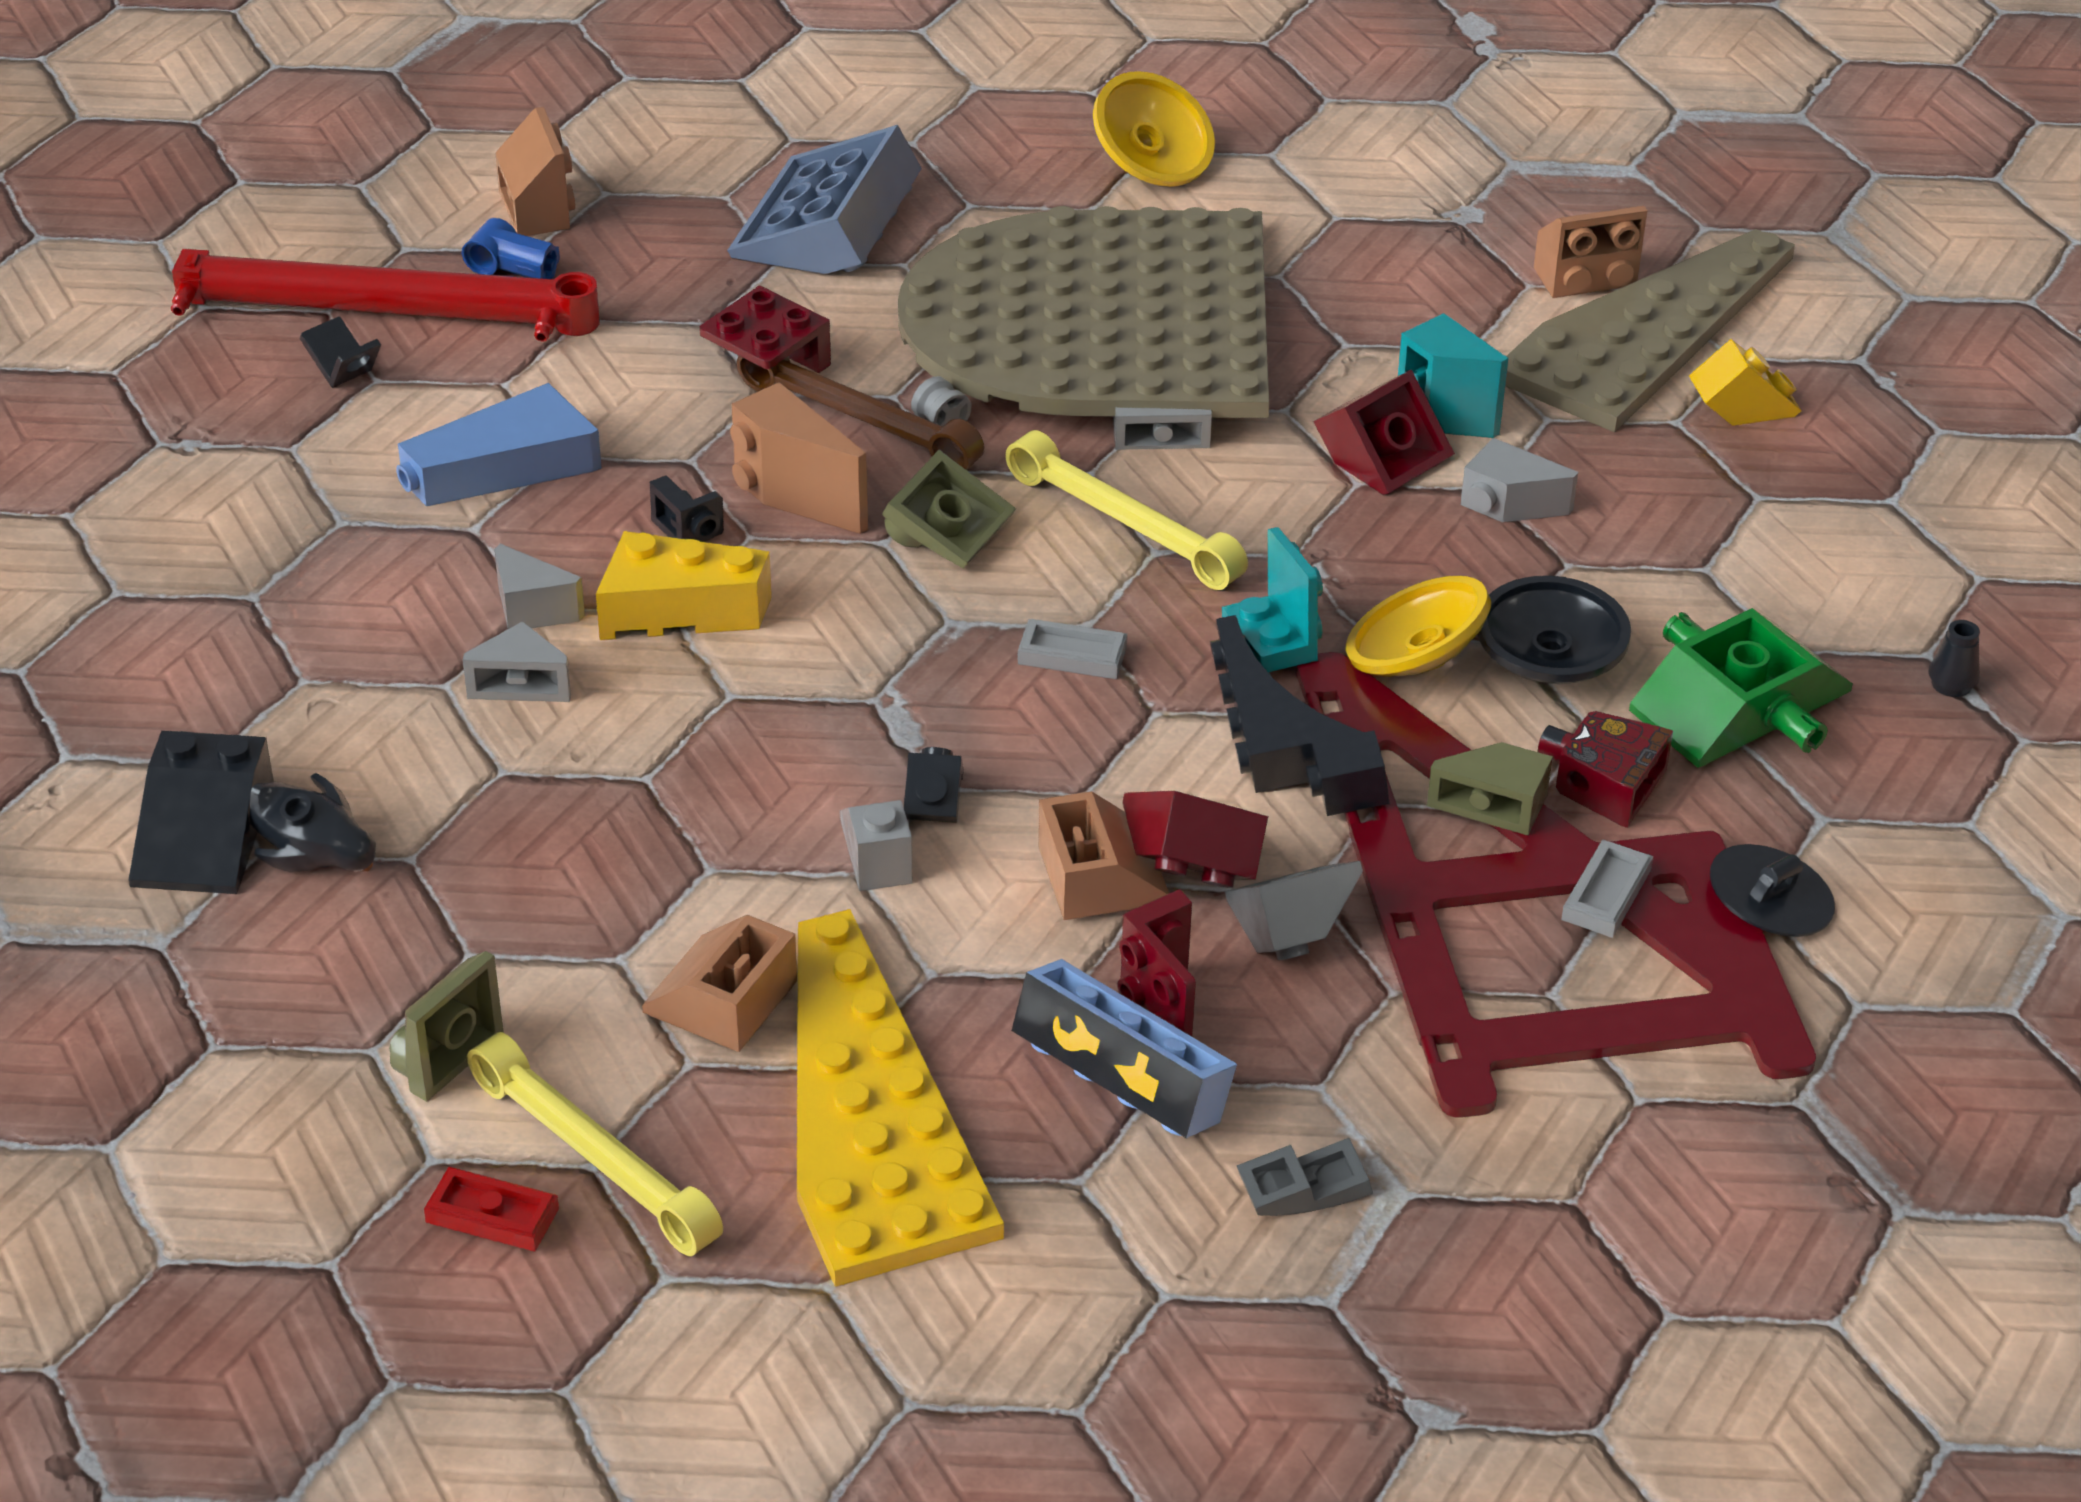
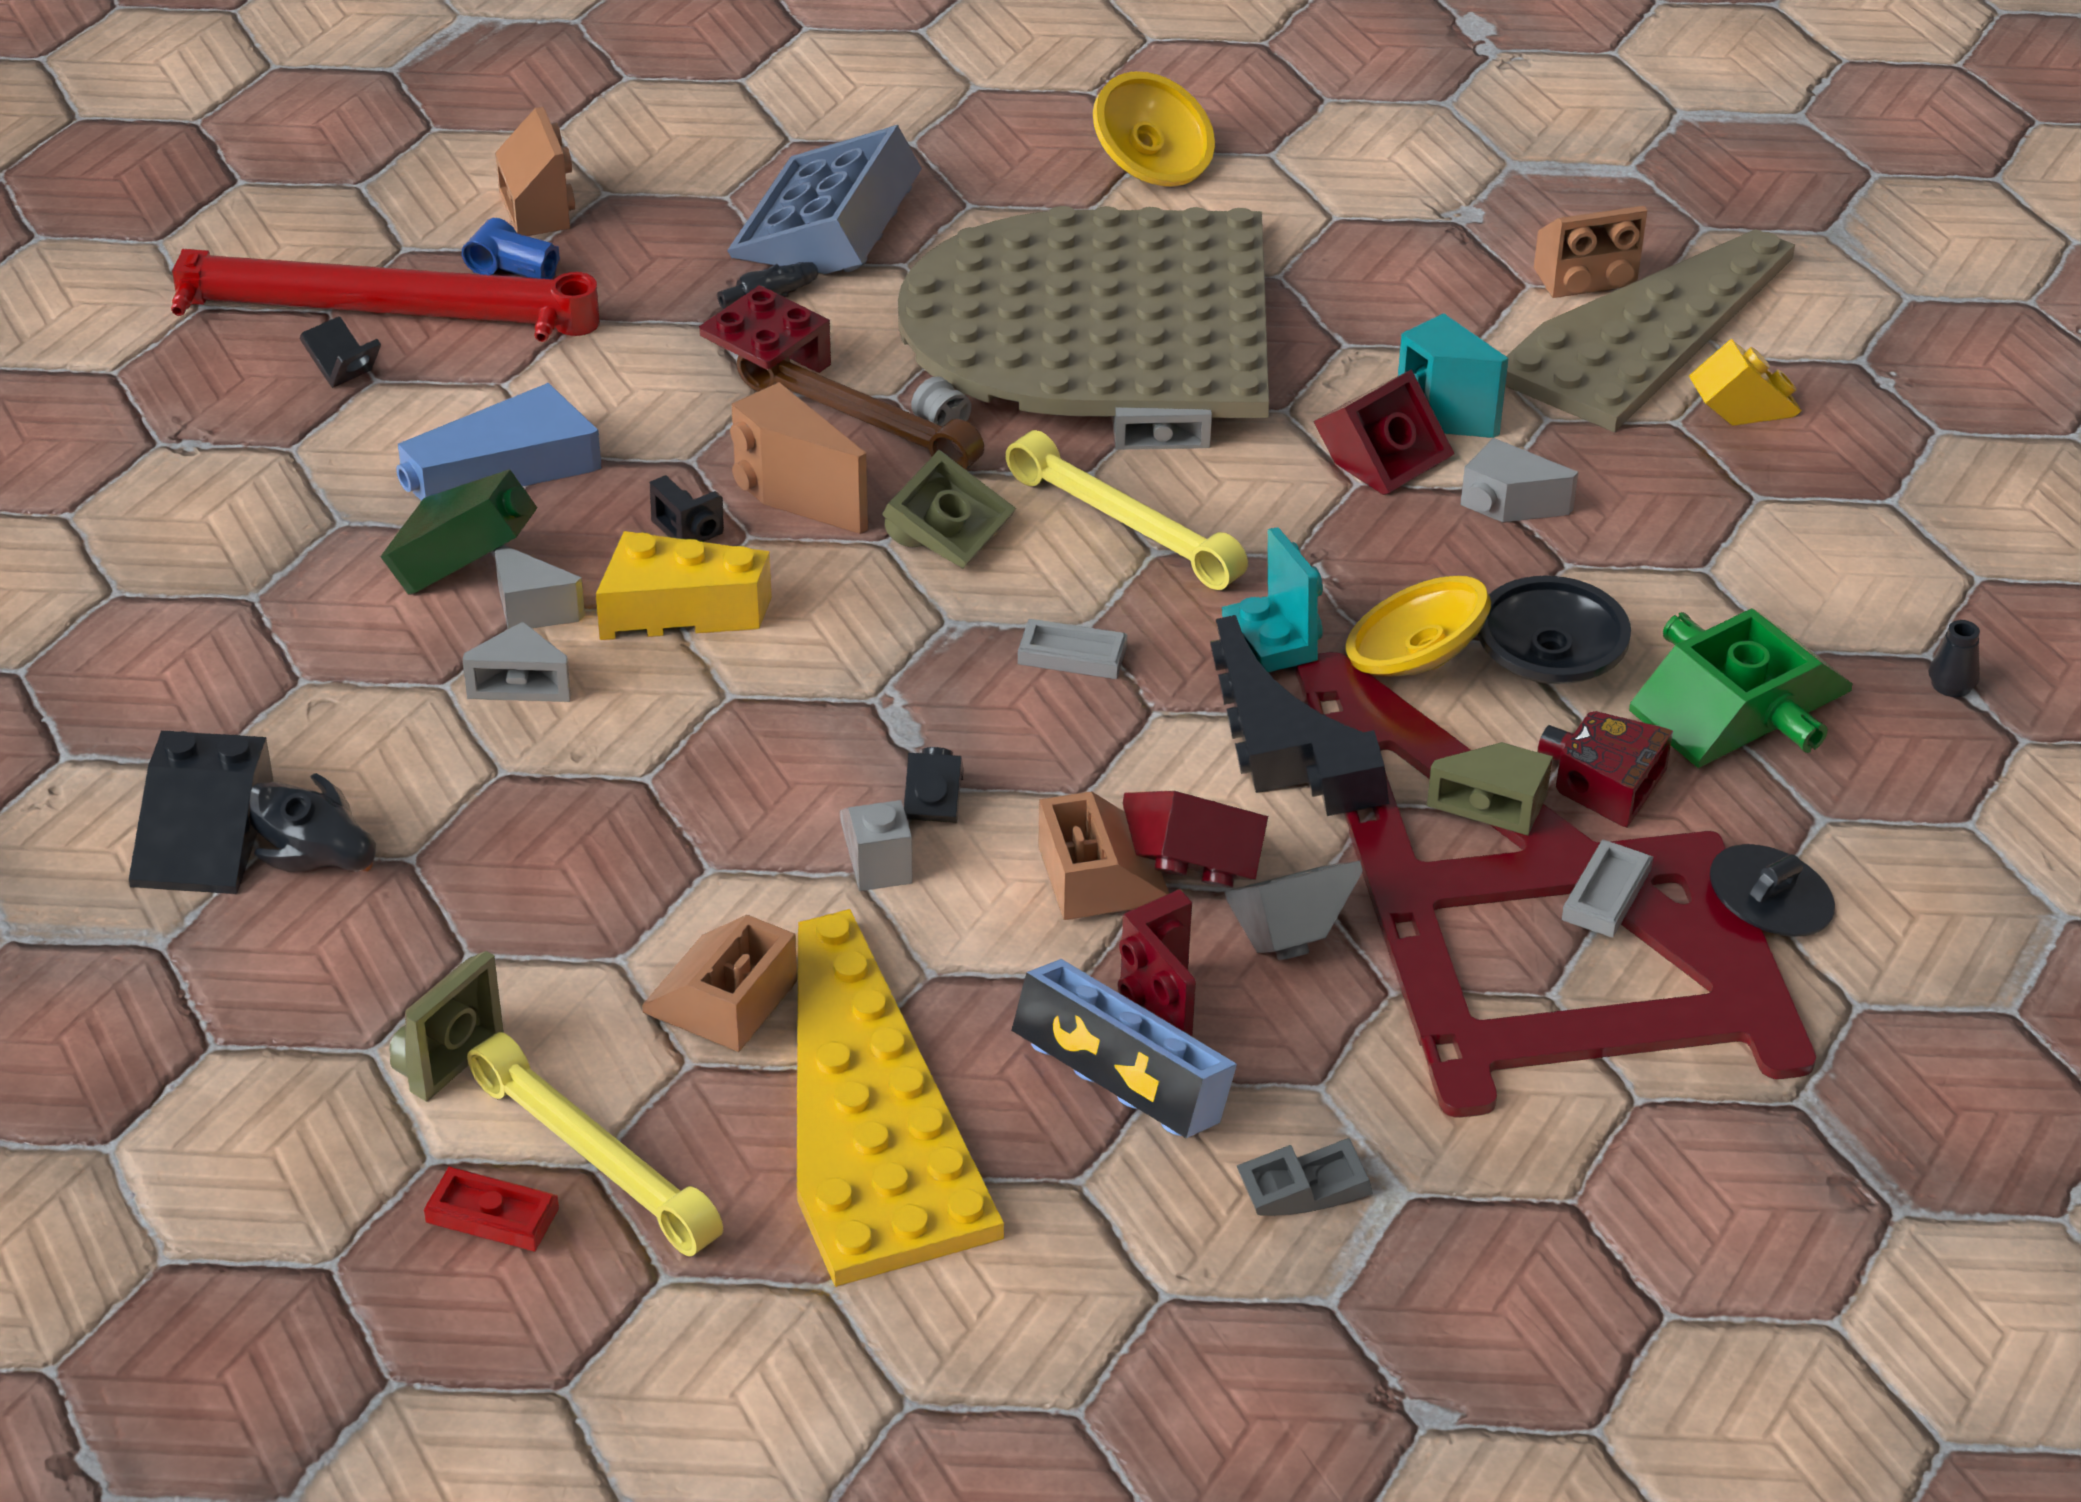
(457, 529): none -> dark green slope
(777, 279): none -> black piece

